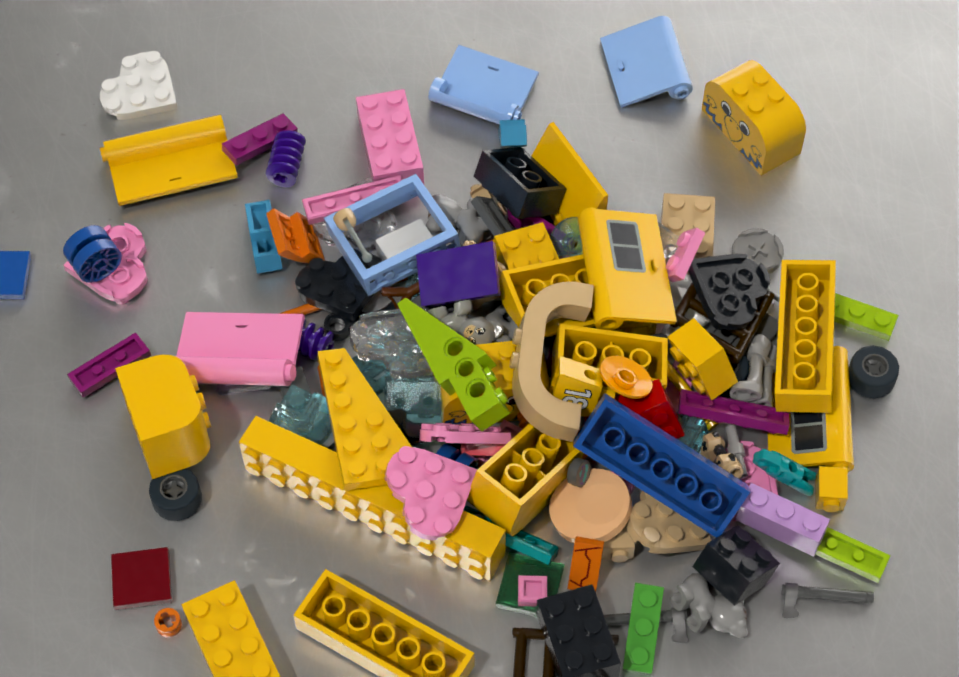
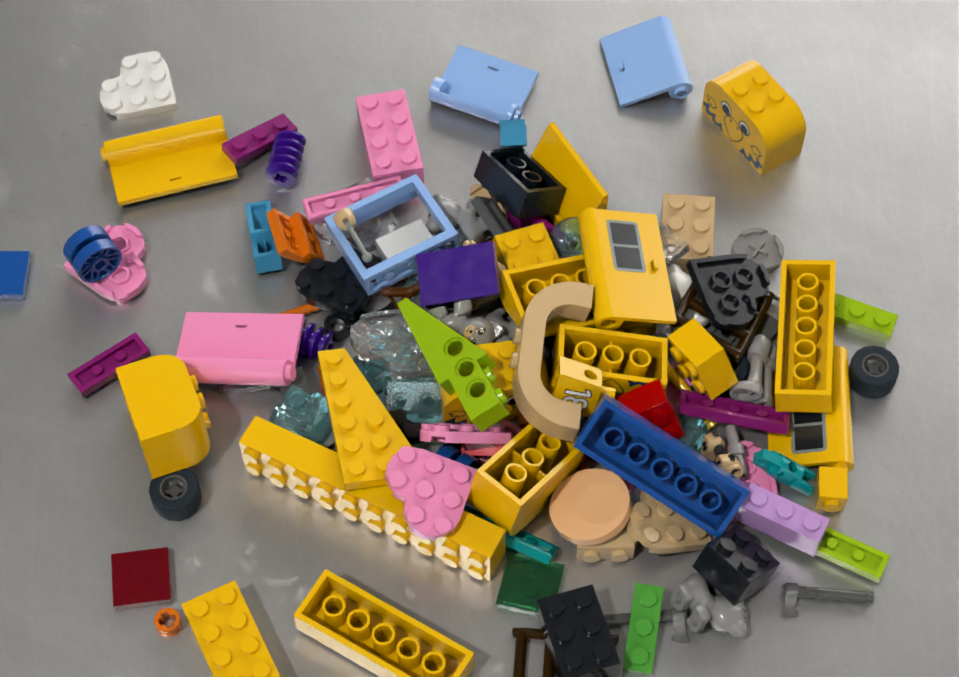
(531, 589): bright pink tile -> none
(578, 472): dark grey tile -> none
(585, 563): orange tile -> none
(625, 377): light orange dish -> none
(687, 247): bright pink plate -> none

